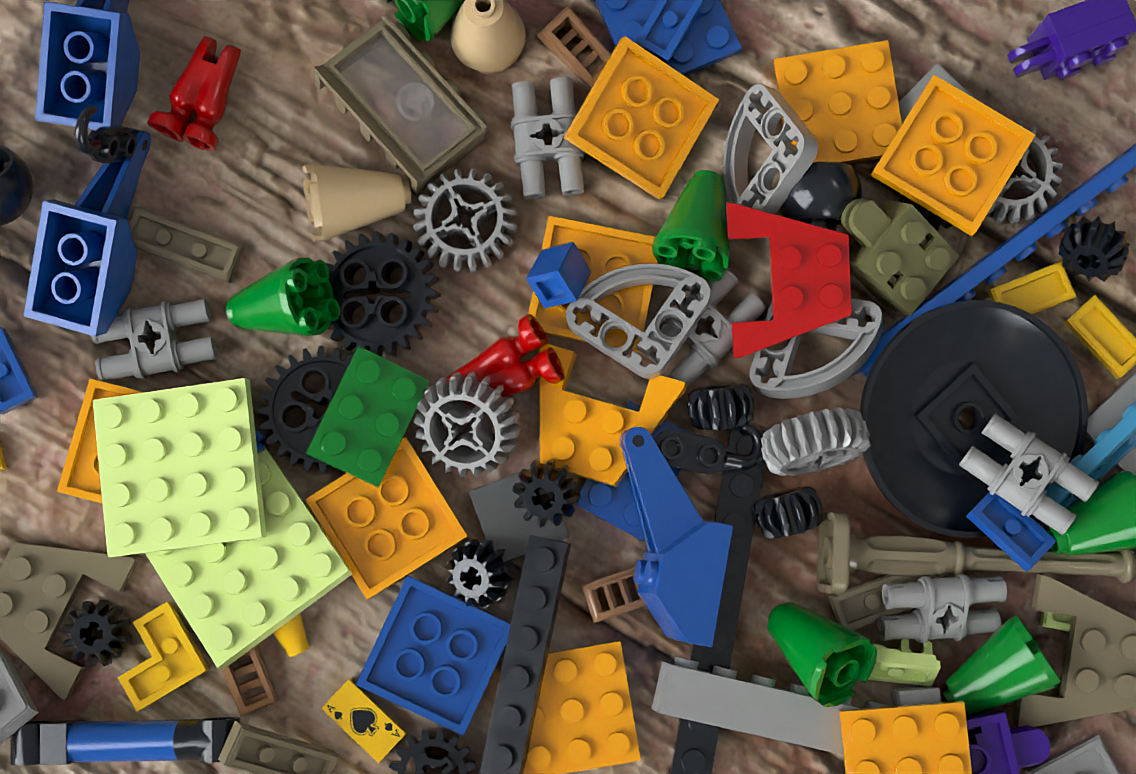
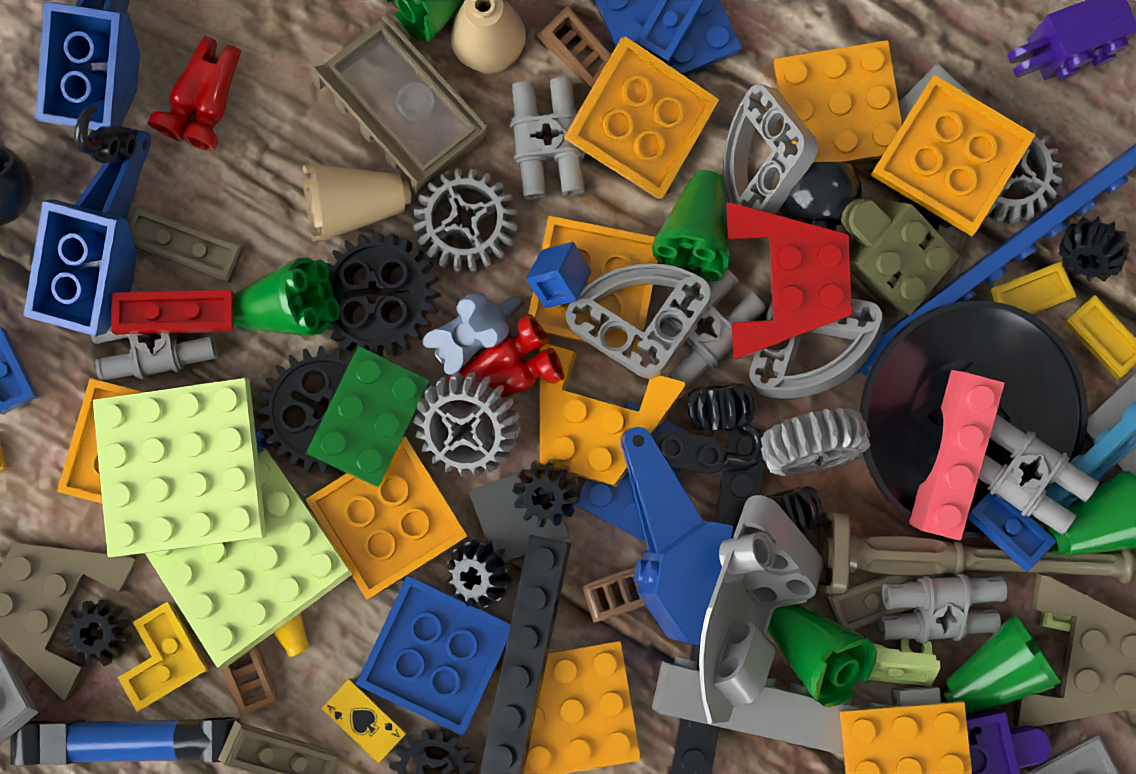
(172, 312): none -> red plate
(477, 326): none -> sand blue animal
(762, 569): none -> light grey panel
(967, 423): none -> coral arch

